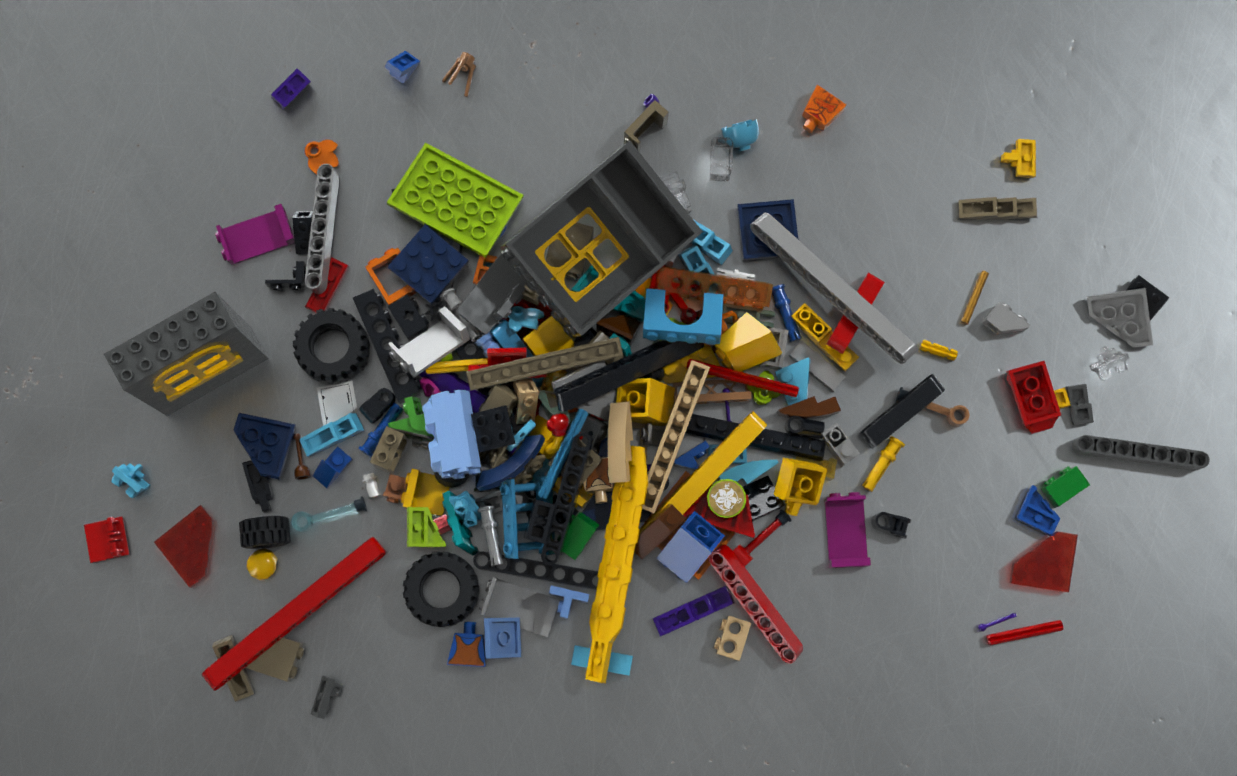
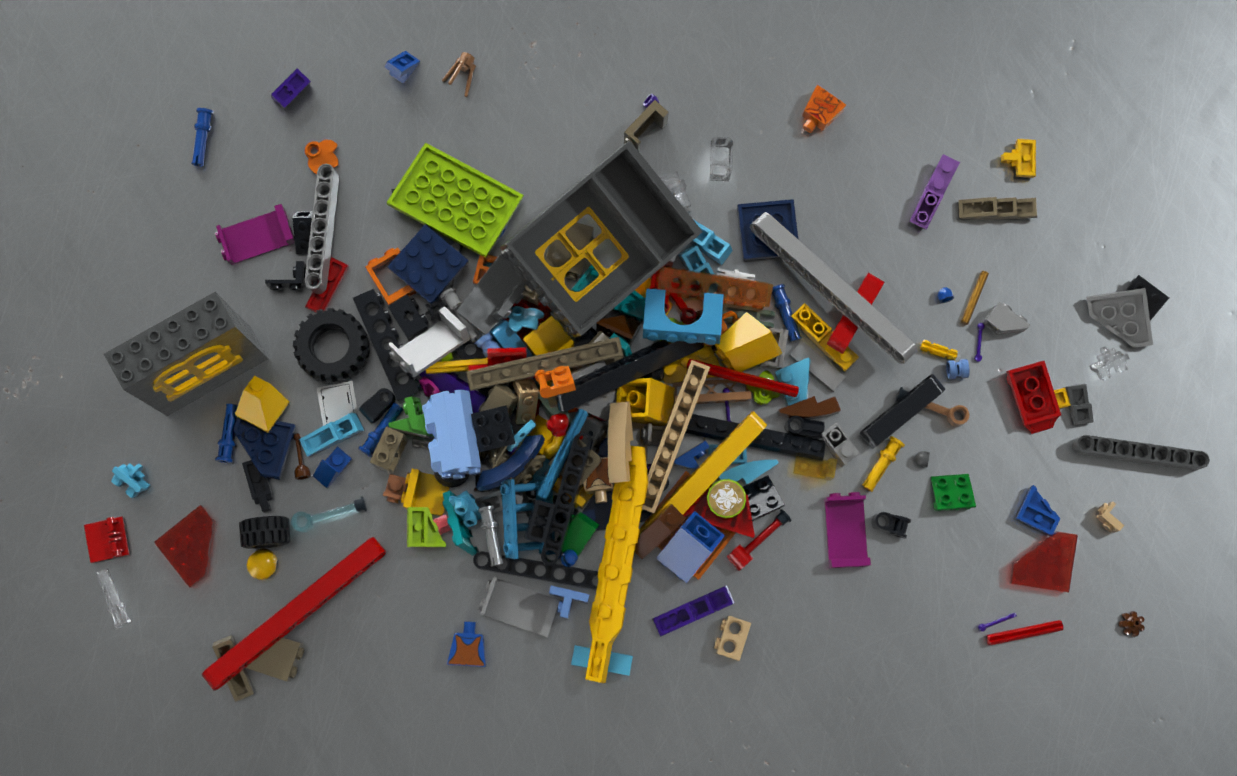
(116, 607): none -> clear pin
(202, 127): none -> blue pin
(226, 442): none -> blue pin
(261, 404): none -> yellow slope
(326, 689): dark grey hinge -> none
(371, 485): white pin -> none
(414, 589): black tyre -> none
(502, 637): medium blue bracket -> none
(561, 379): none -> orange plate
(569, 558): none -> blue hinge
(742, 134): medium azure cylinder -> none
(759, 612): red beam -> none
(799, 484): yellow hinge -> none
(922, 458): none -> dark grey hinge
(934, 192): none -> medium lavender slope
(945, 295): none -> blue hinge
(953, 492): none -> green hinge
(957, 369): none -> medium blue wheel
(978, 357): none -> dark purple hinge
(1065, 486): green brick -> none
(1109, 522): none -> tan bracket
(1132, 623): none -> reddish brown plant

